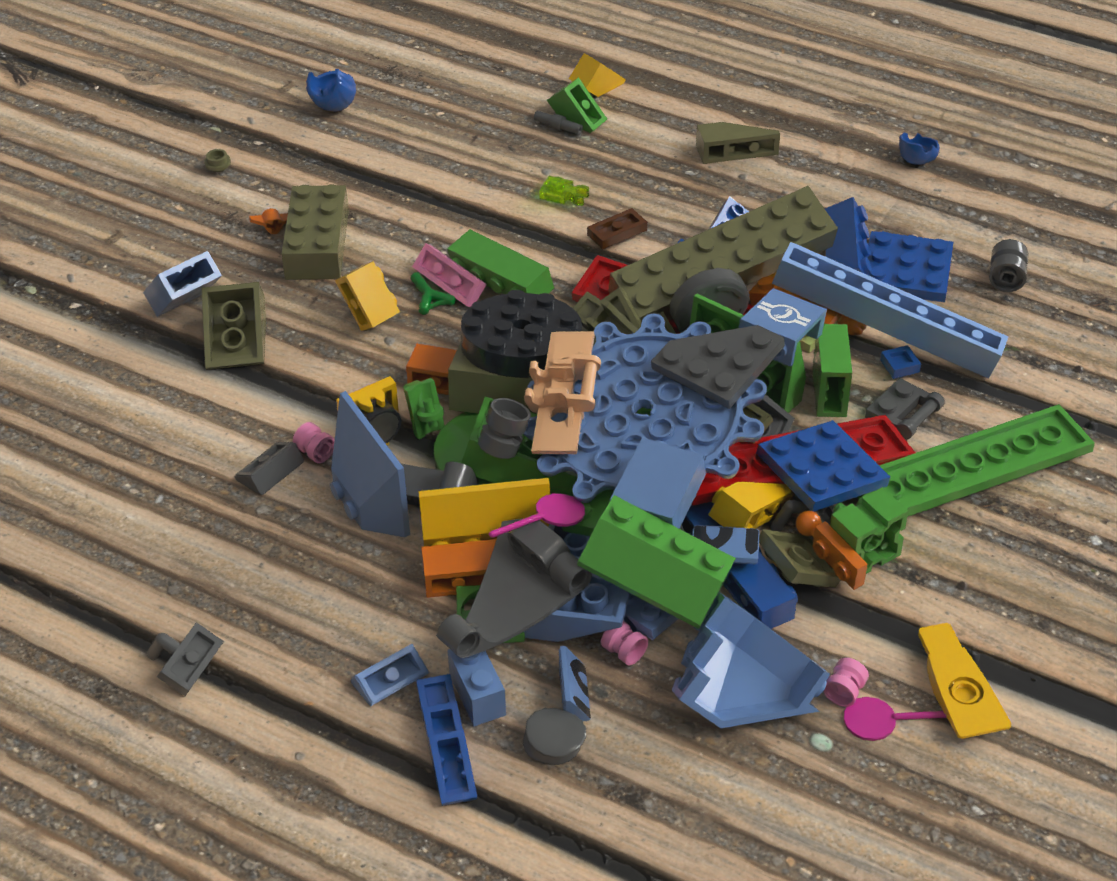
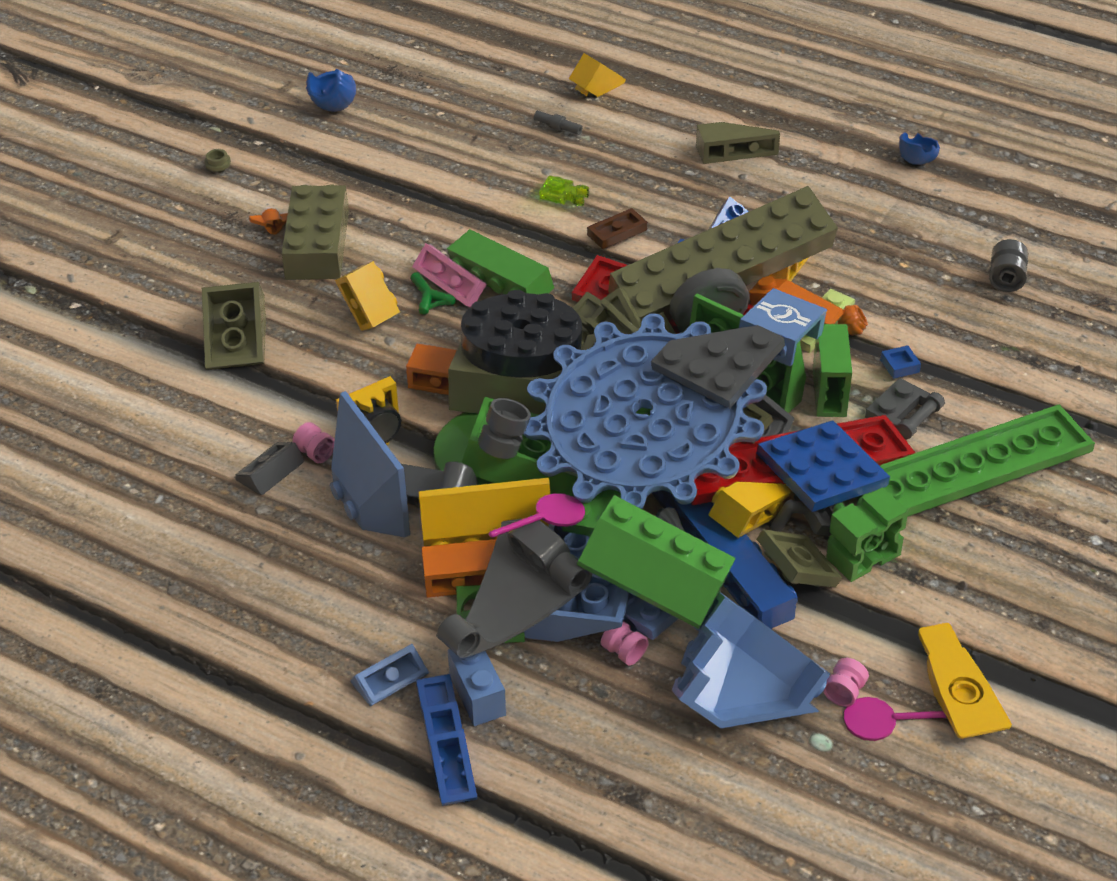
(181, 283): medium blue brick -> none
(187, 658): dark grey plate -> none
(424, 407): bright green hips -> none
(553, 391): light nougat piece -> none
(553, 736): dark grey piece -> none
(573, 684): medium blue slope -> none
(577, 106): bright green slope -> none
(662, 480): medium blue brick -> none
(737, 542): slope -> none
(833, 549): orange plate -> none
(851, 237): blue brick -> none
(890, 310): light blue brick -> none
(911, 263): blue plate -> none

